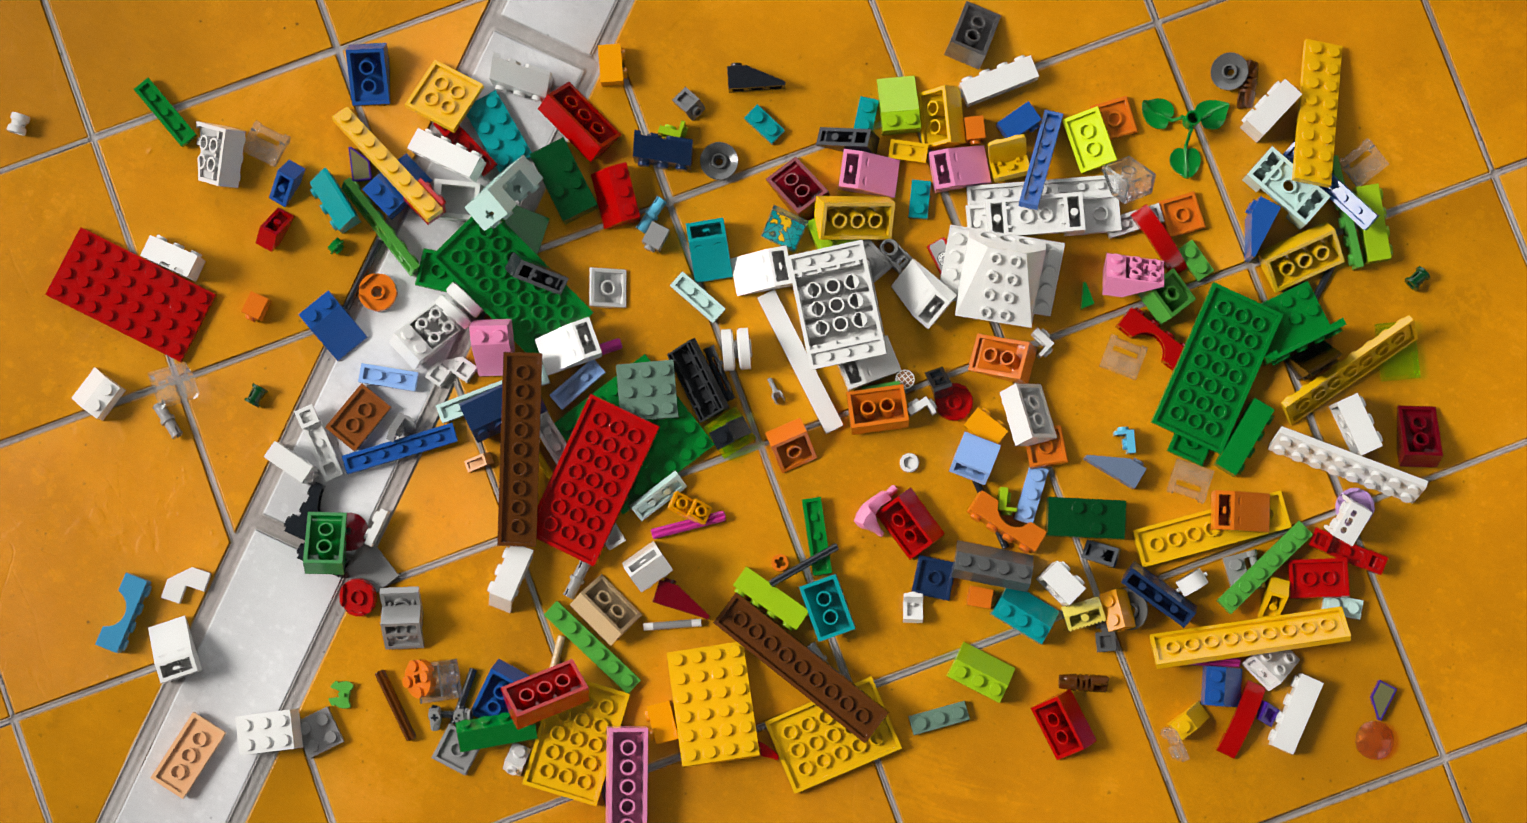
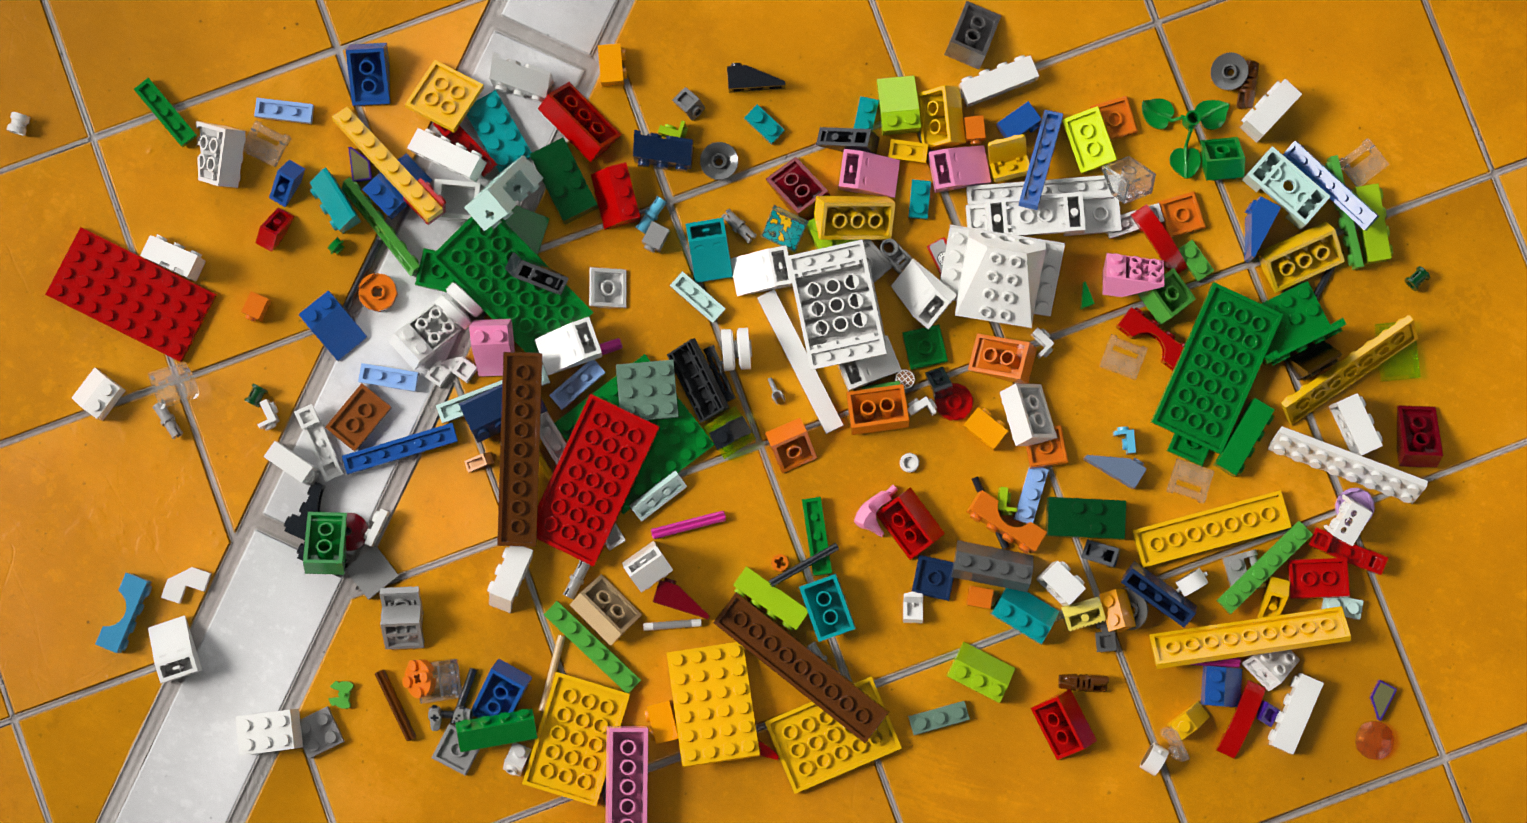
(188, 755): light nougat plate -> none
(270, 411): none -> white bracket
(284, 110): none -> light blue plate
(358, 597): red tile -> none
(399, 425): light grey bracket -> none
(545, 694): red slope -> none
(688, 508): light orange slope -> none
(739, 226): none -> light grey pin
(925, 347): none -> green tile
(974, 458): light blue slope -> none
(1154, 759): none -> white piece
(1222, 158): none -> green slope
(1240, 511): orange slope -> none
(1317, 113): yellow plate -> none

